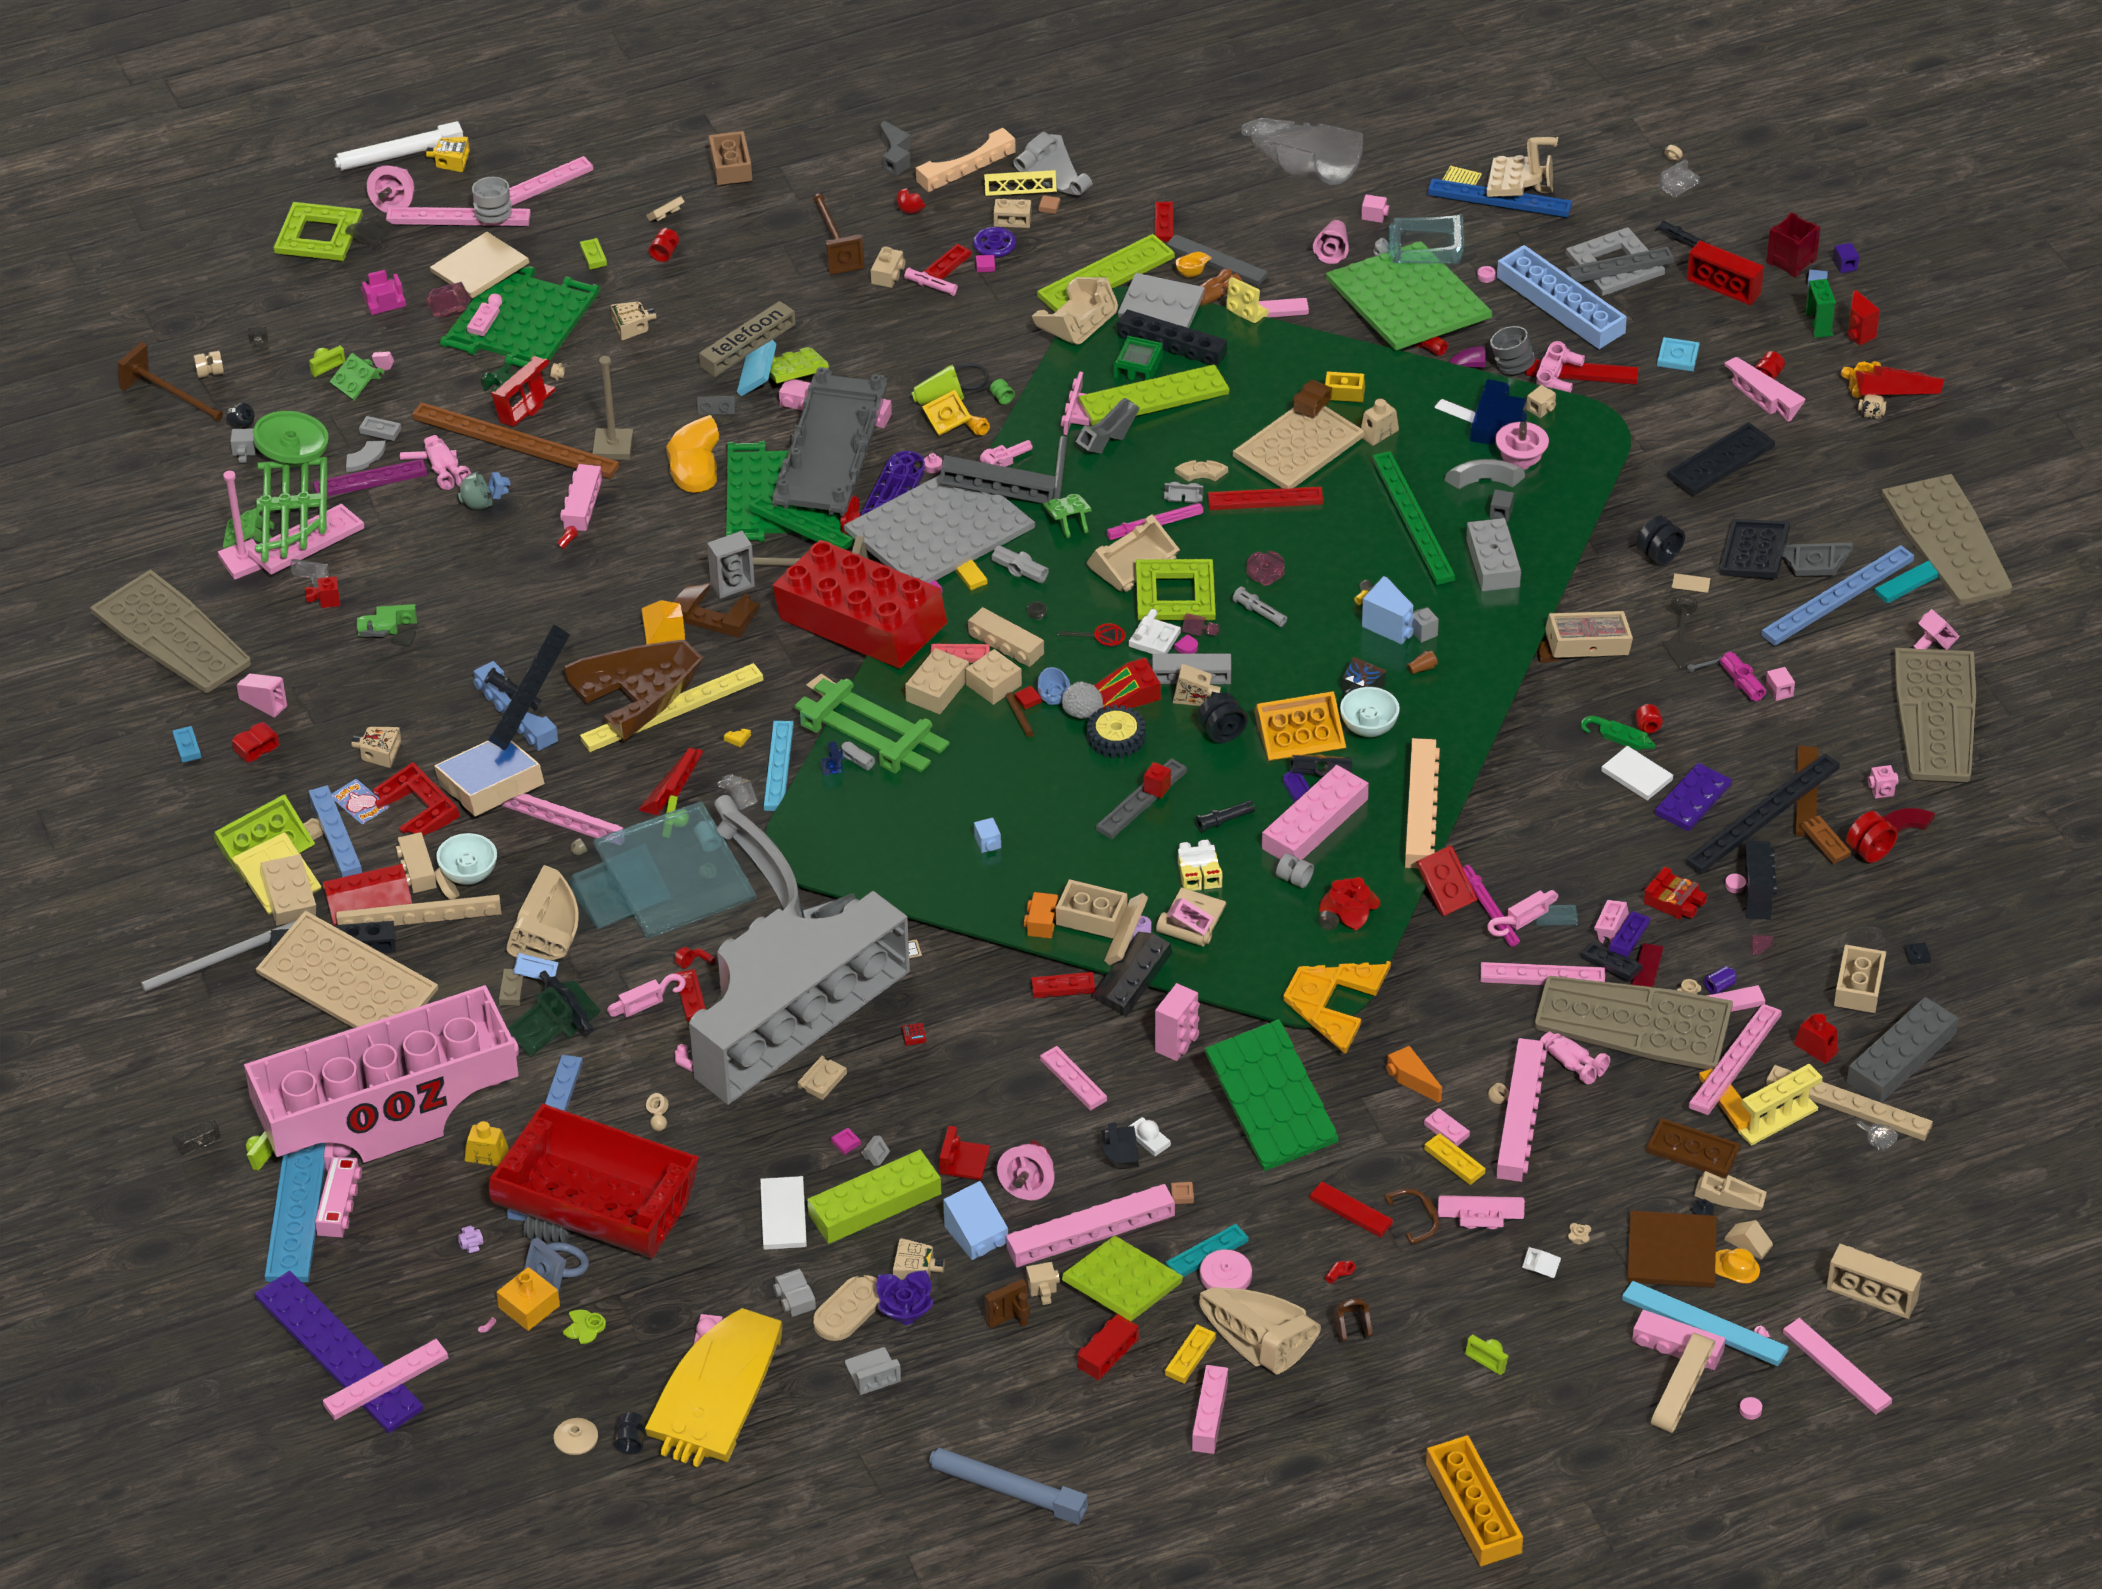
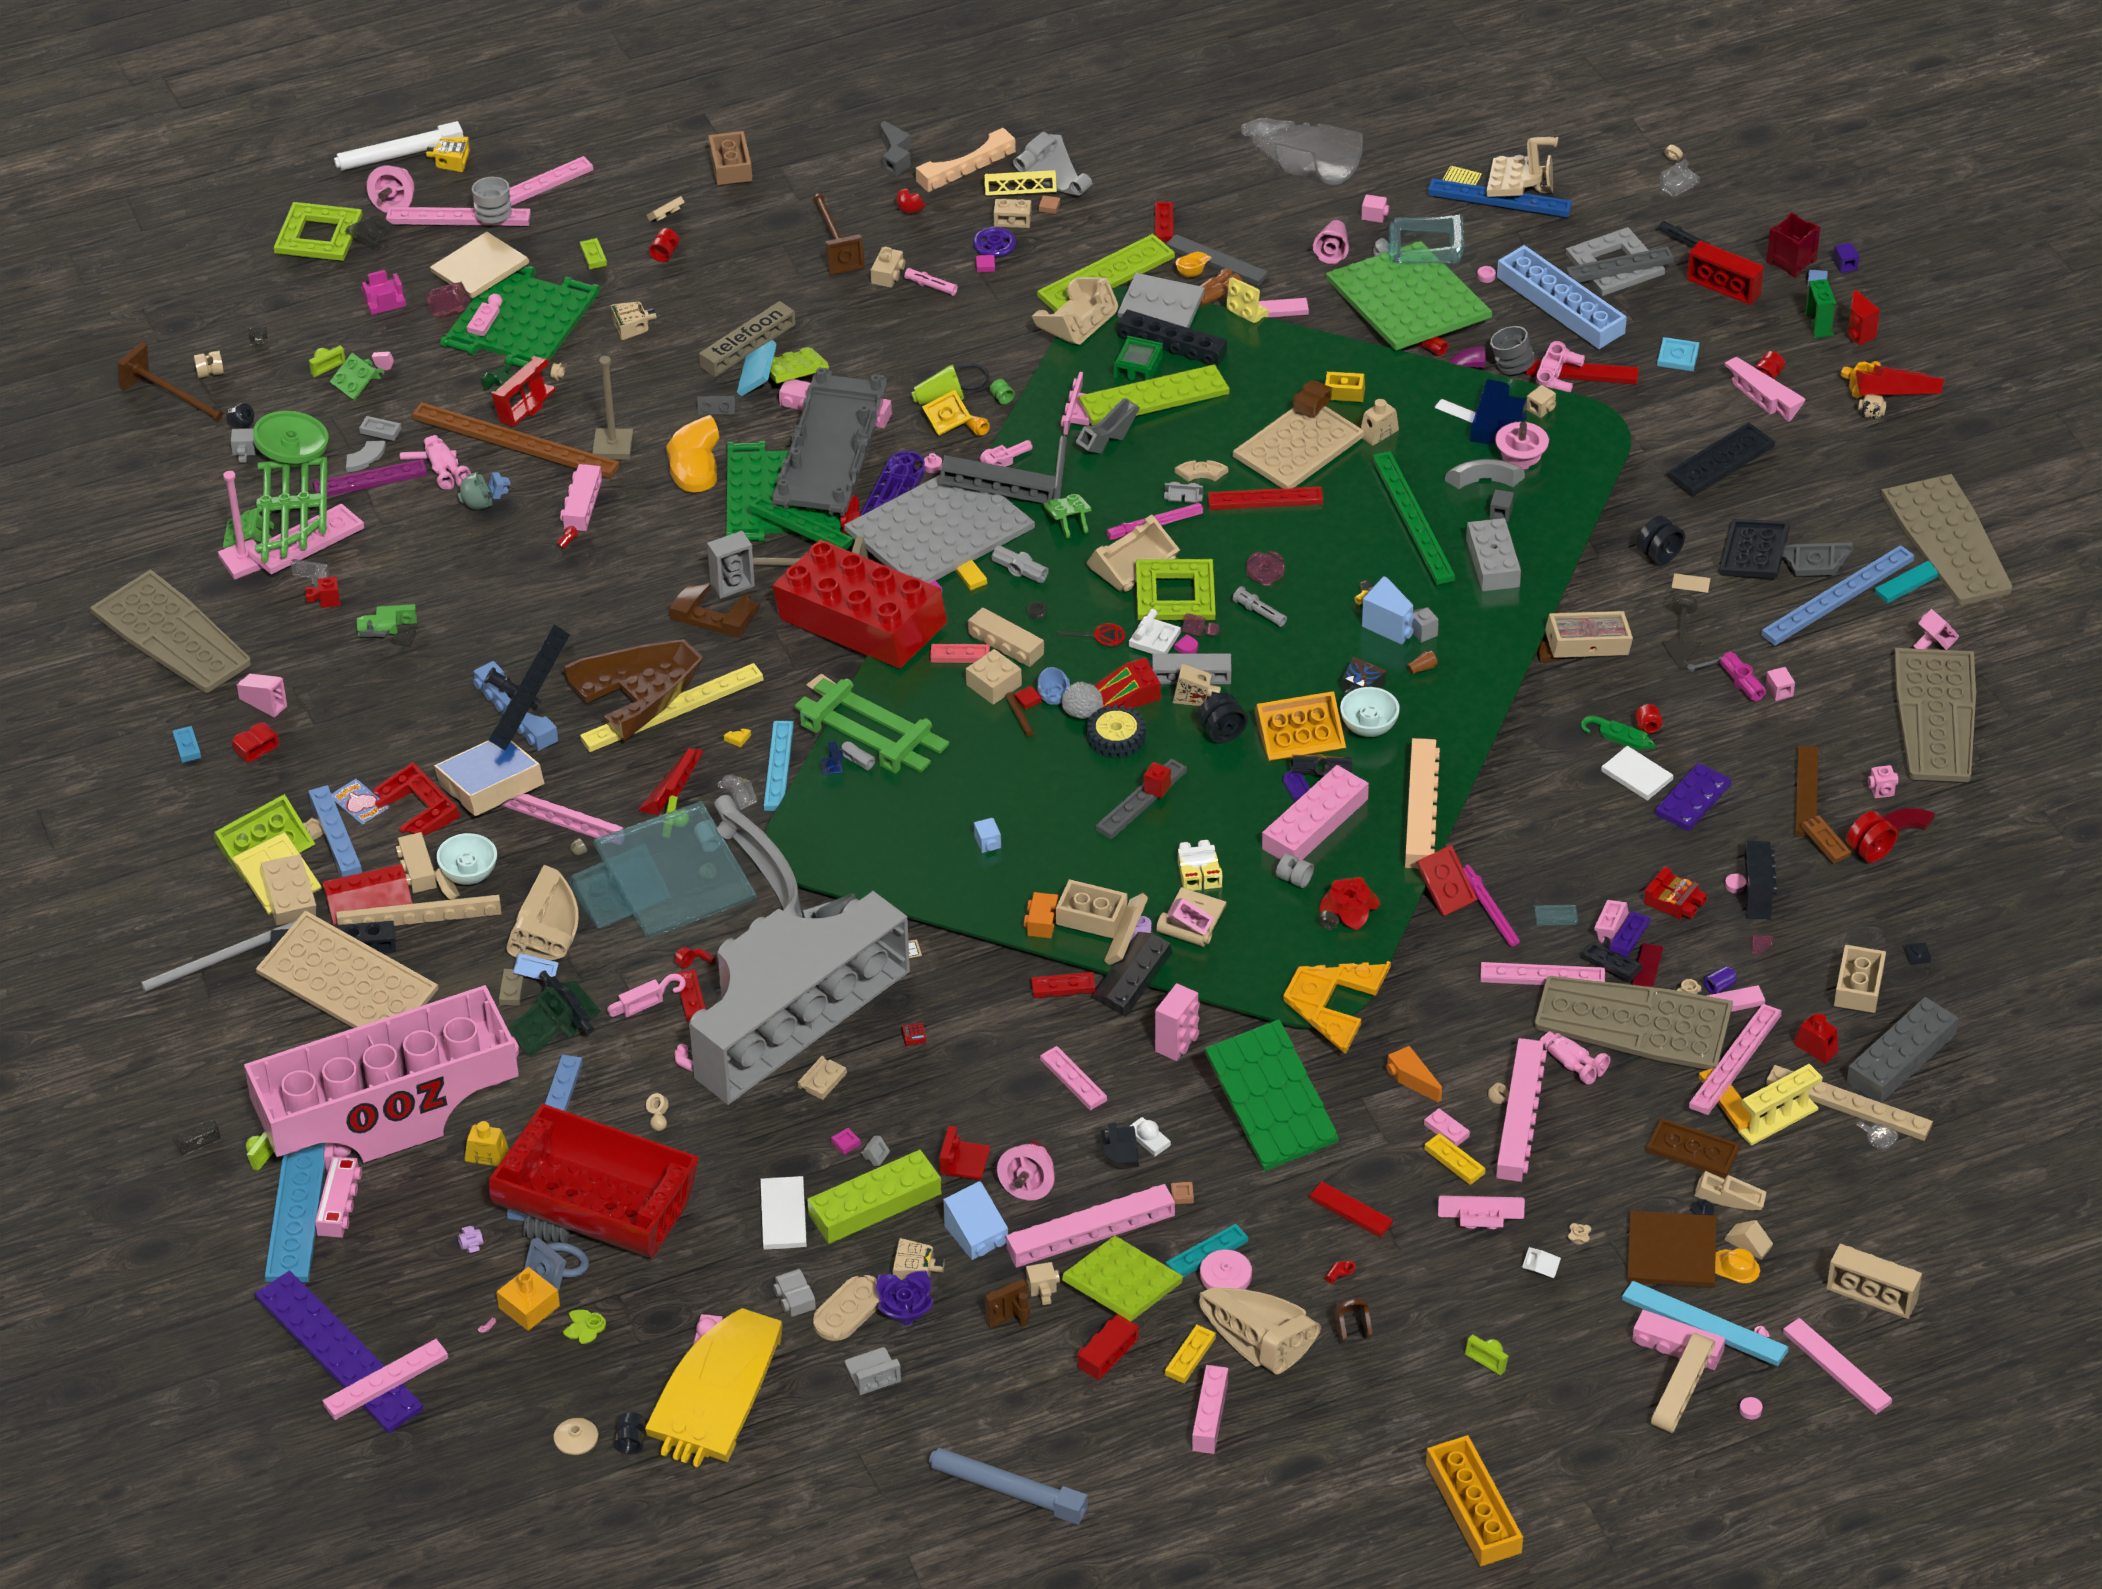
(379, 745): tan torso -> none
(663, 622): light orange slope -> none
(937, 681): tan brick -> none
(948, 262): red tile -> none
(1216, 817): black pin -> none
(1429, 1207): reddish brown piece -> none
(1524, 912): bright pink piece -> none
(1763, 813): black plate -> none

